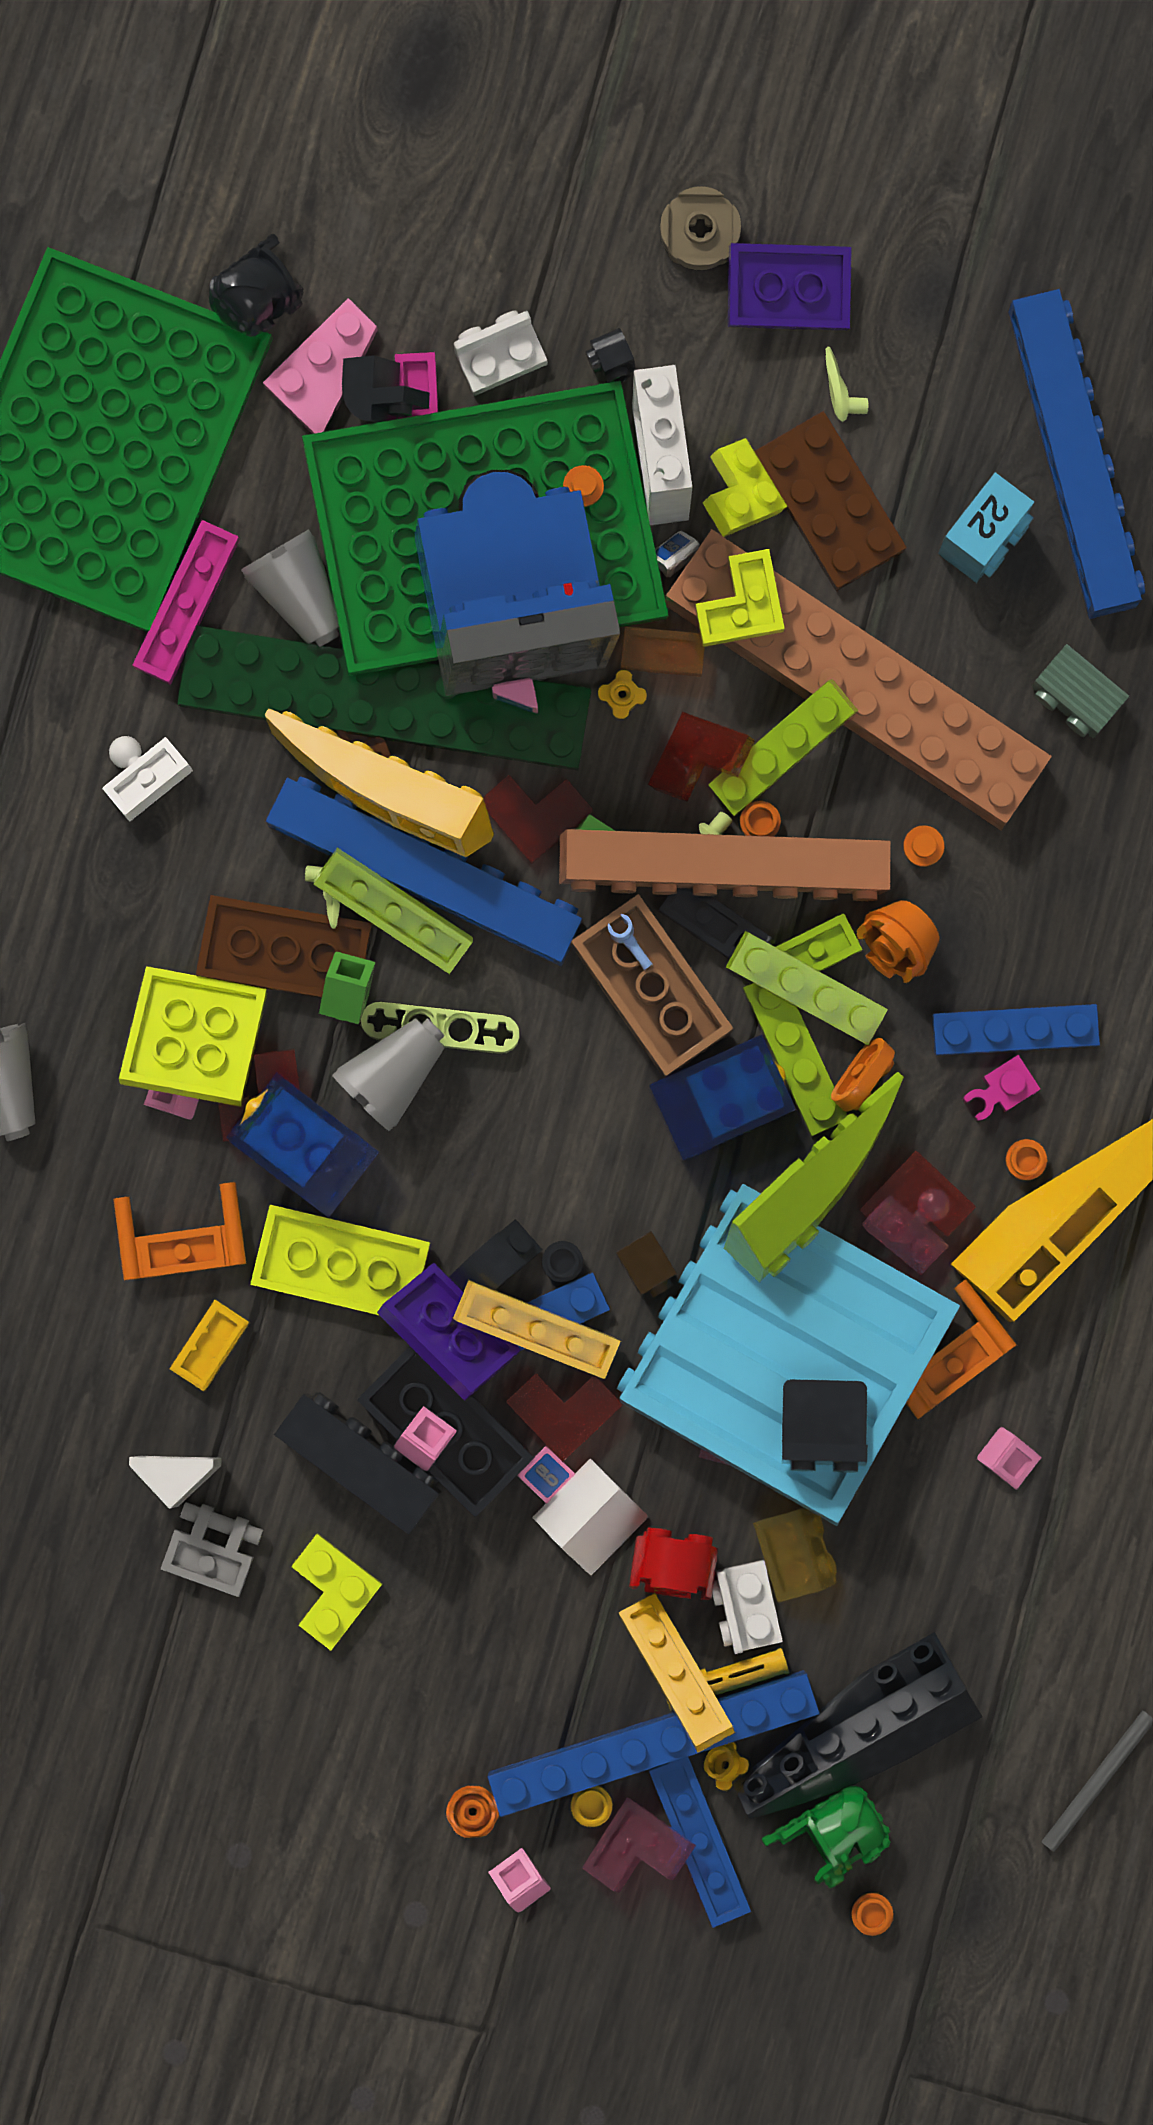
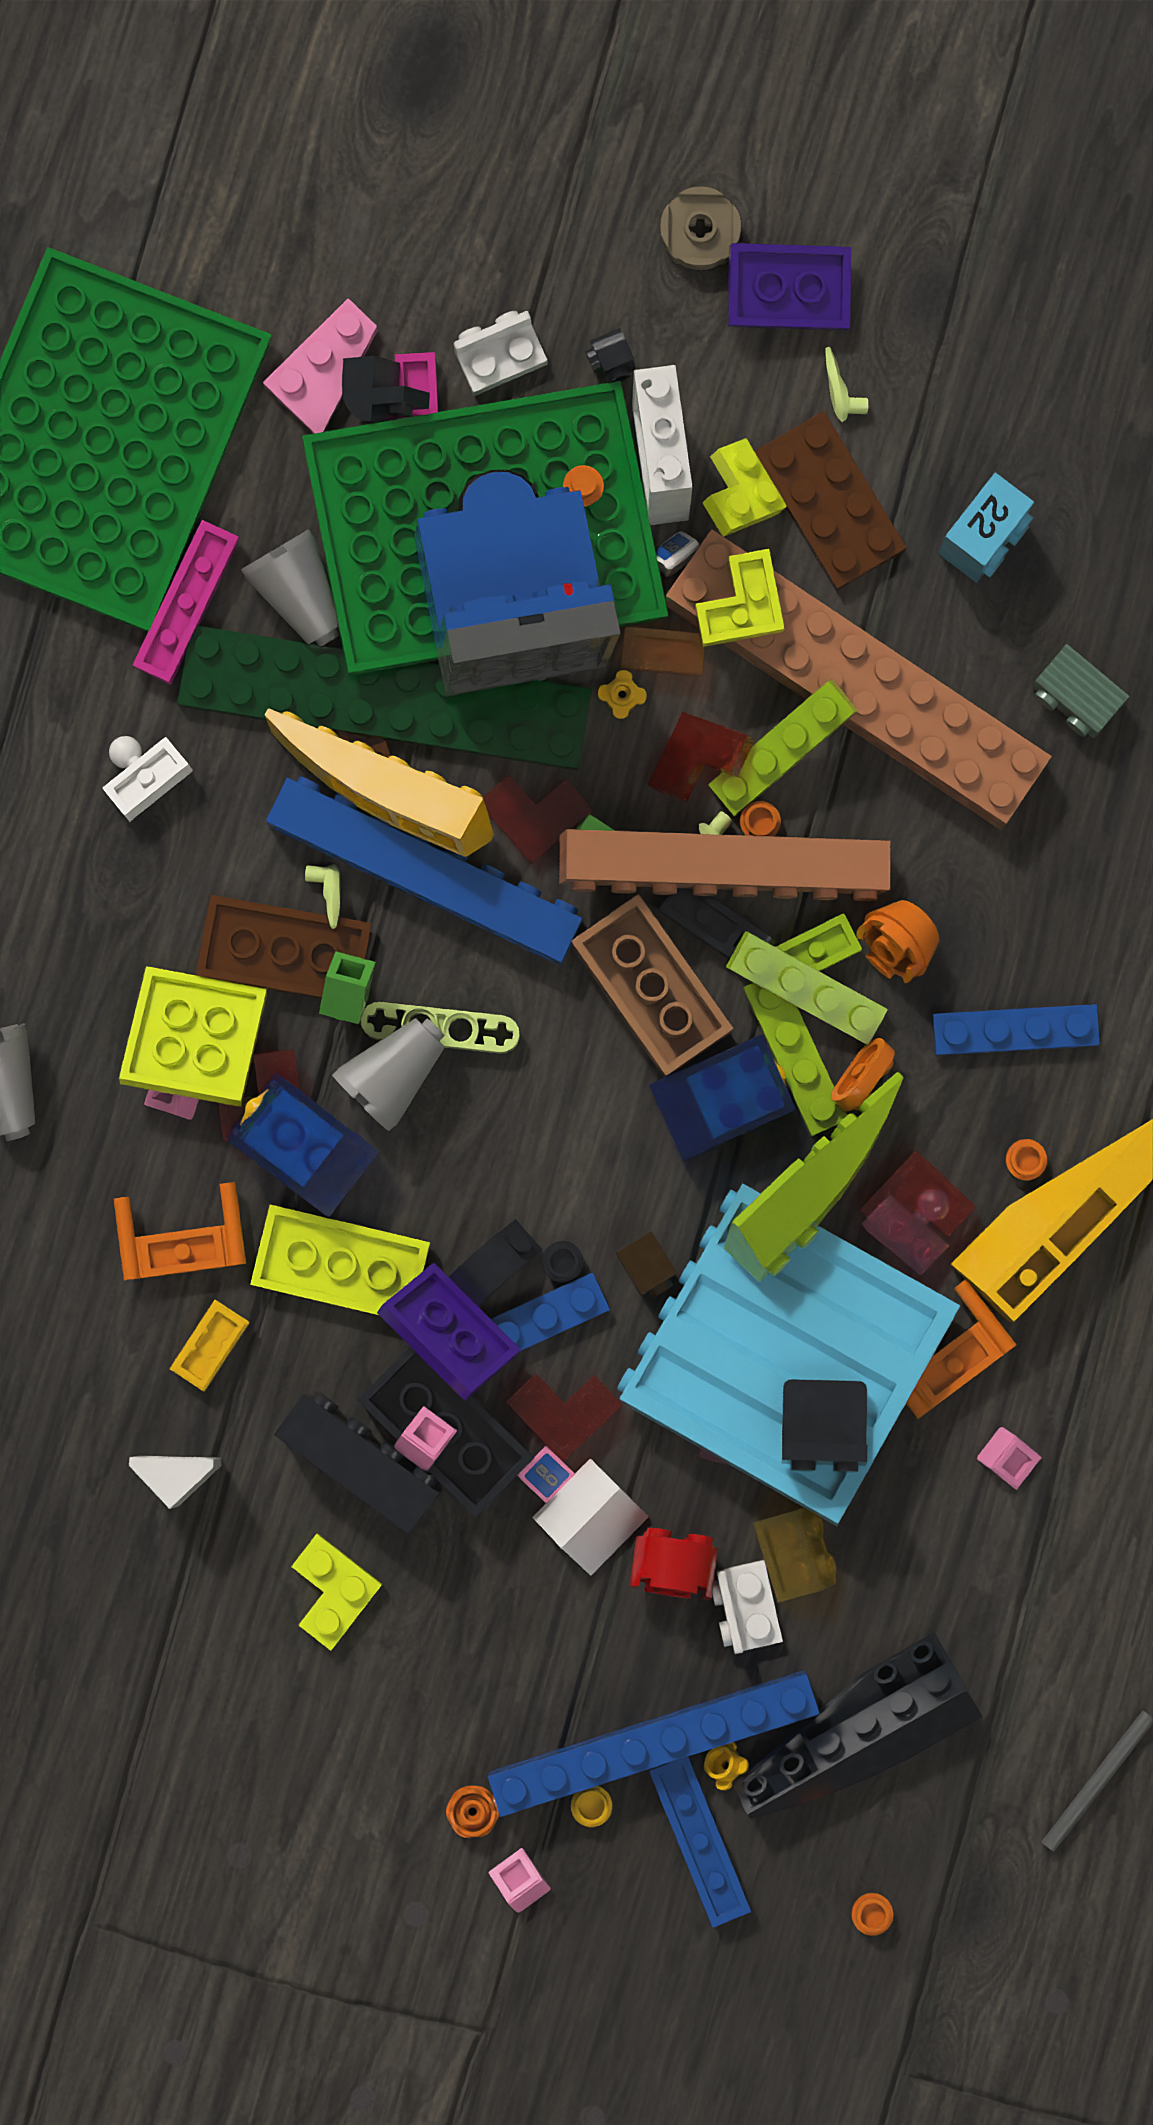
(209, 1562): light grey plate -> none
(246, 288): black helmet -> none
(393, 910): lime plate -> none
(517, 693): bright pink slope -> none
(536, 1329): yellow plate -> none
(630, 942): light blue hand -> none
(633, 1837): clear pink plate -> none
(676, 1673): yellow plate -> none
(772, 1663): yellow pin -> none
(836, 1828): green helmet -> none
(923, 846): orange plate -> none
(1006, 1085): dark pink plate -> none
(1075, 453): blue brick -> none

